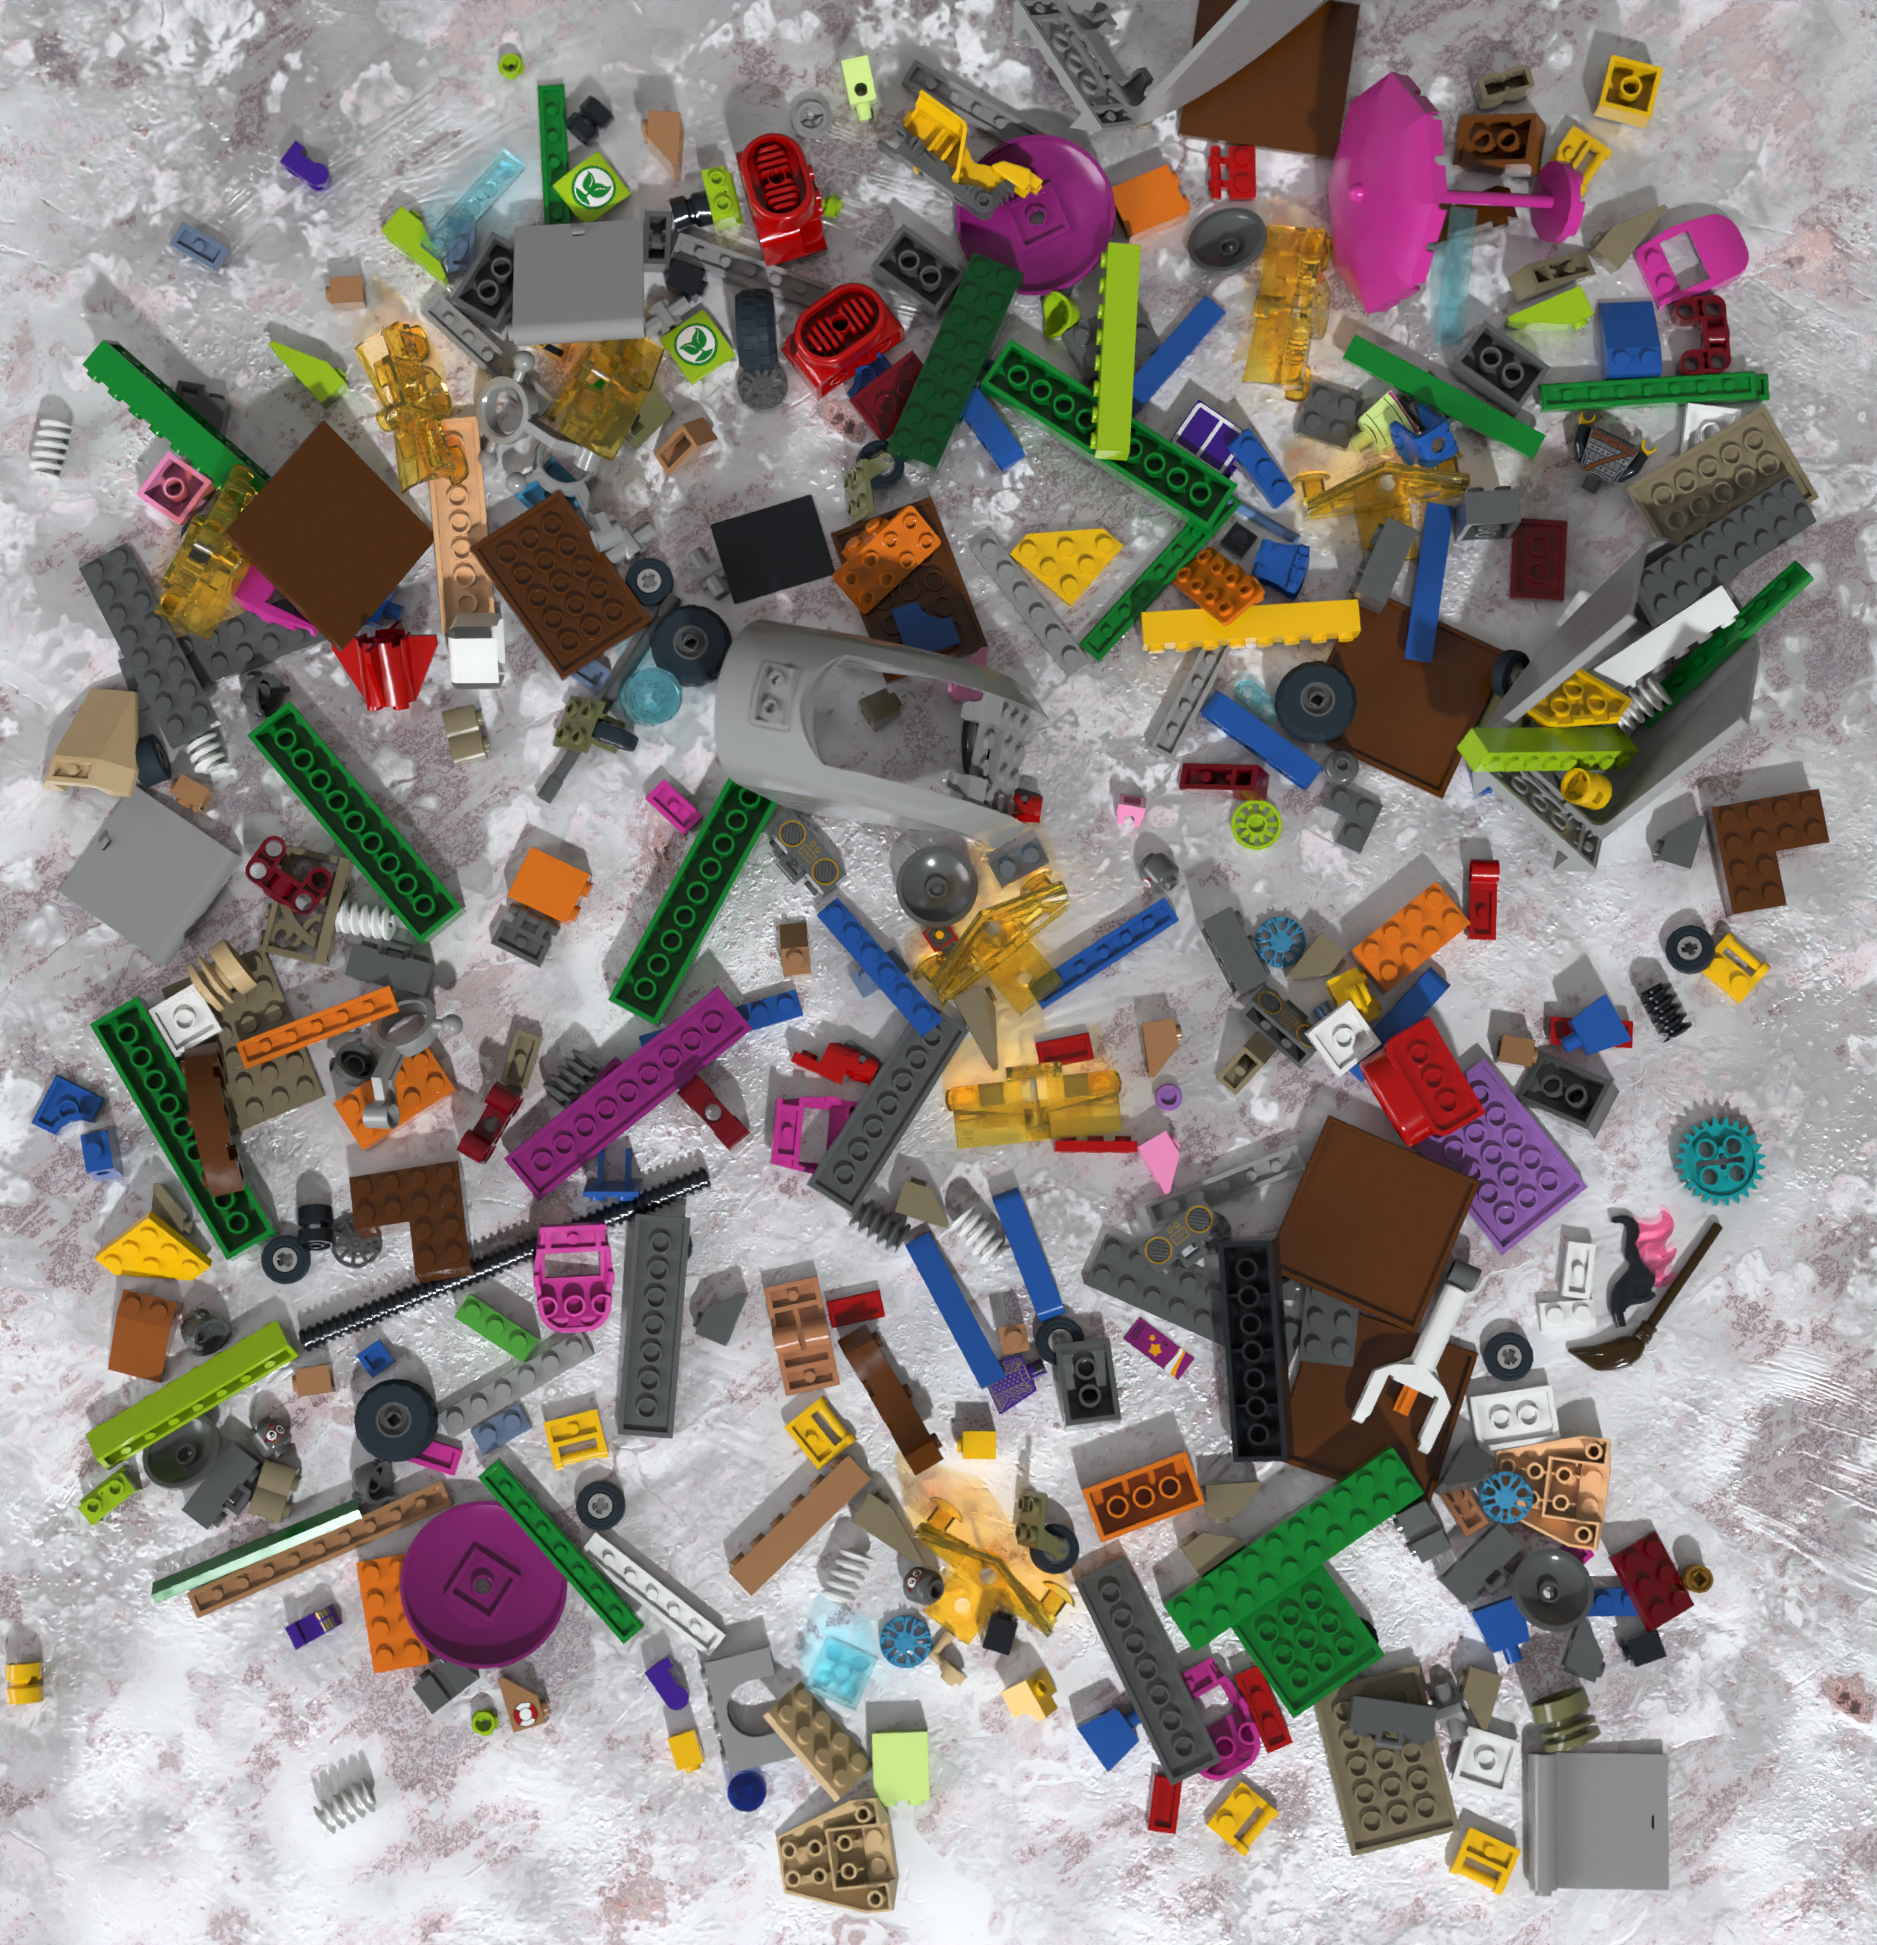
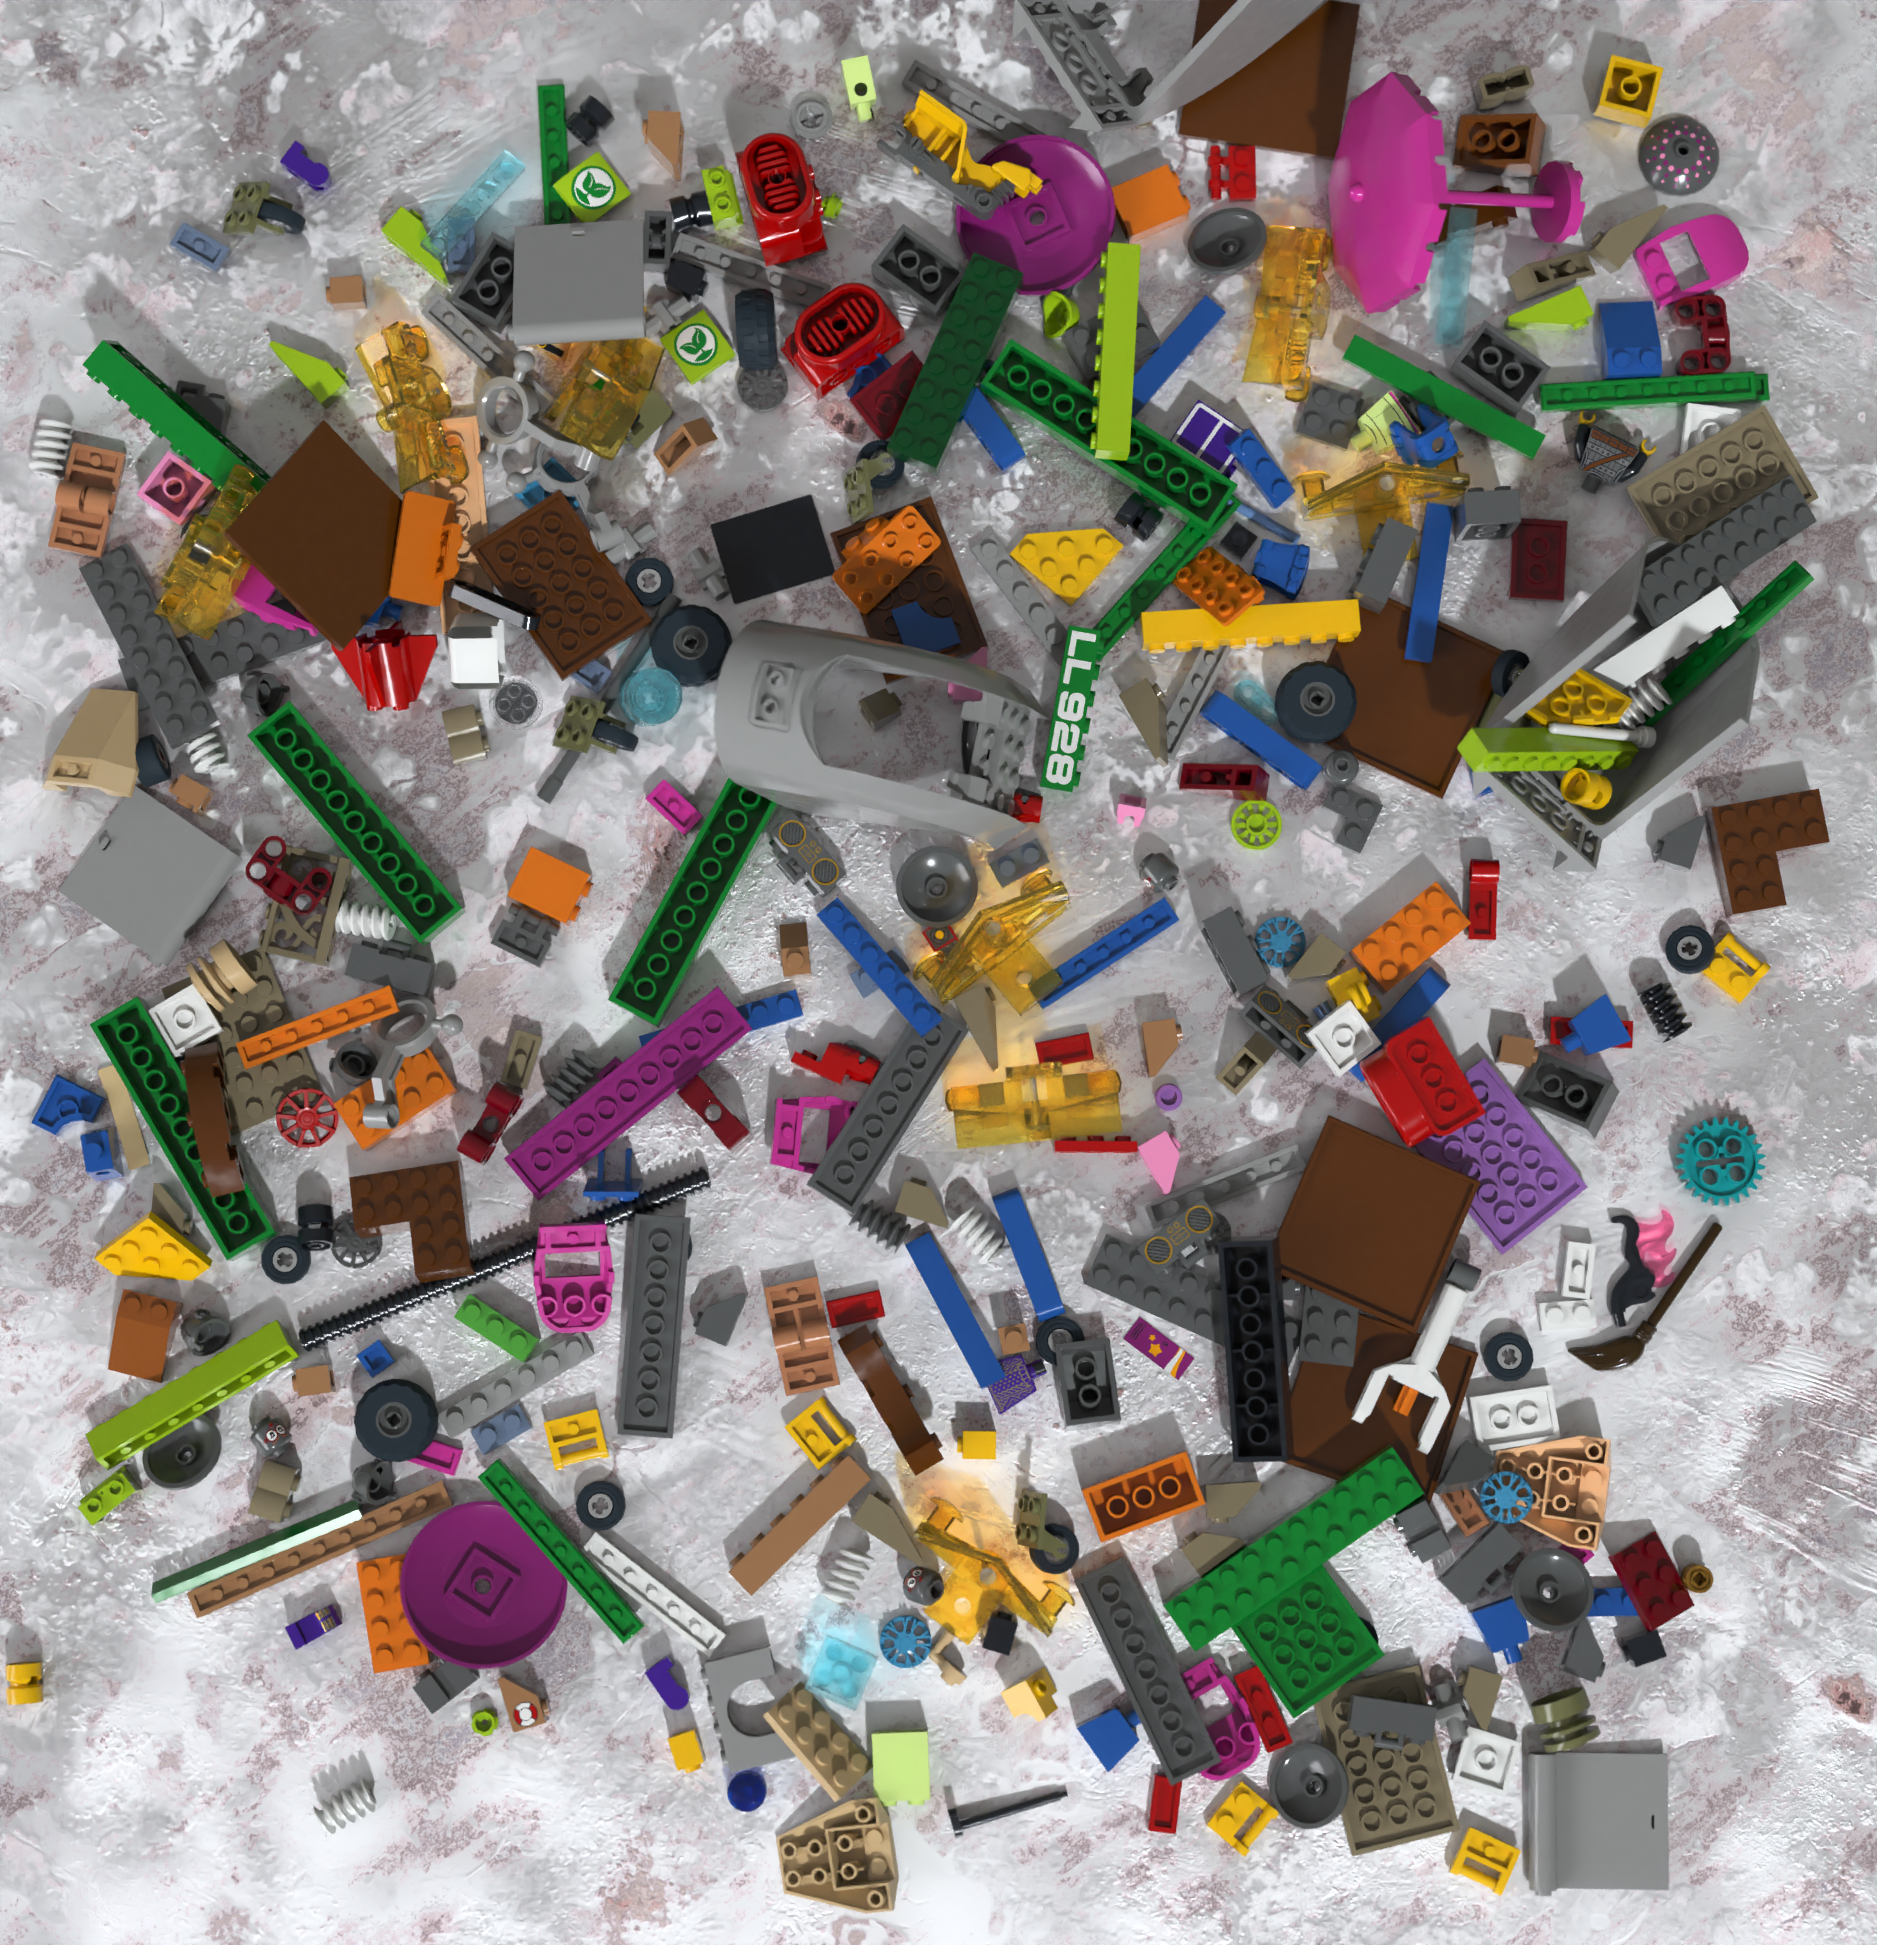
(87, 500): none -> nougat plate
(124, 1118): none -> tan sticker
(214, 1494): dark grey piece -> none
(257, 209): none -> olive plate
(307, 1118): none -> red wheel
(425, 549): none -> orange bracket
(493, 604): none -> beam
(506, 61): lime plate -> none
(516, 703): none -> clear tile
(959, 1825): none -> black piece
(1070, 709): none -> green brick
(1129, 516): none -> black wheel
(1149, 715): none -> dark tan slope
(1294, 1783): none -> dark grey dish
(1574, 149): yellow plate -> none
(1641, 736): none -> white piece
(1667, 168): none -> dark grey dish

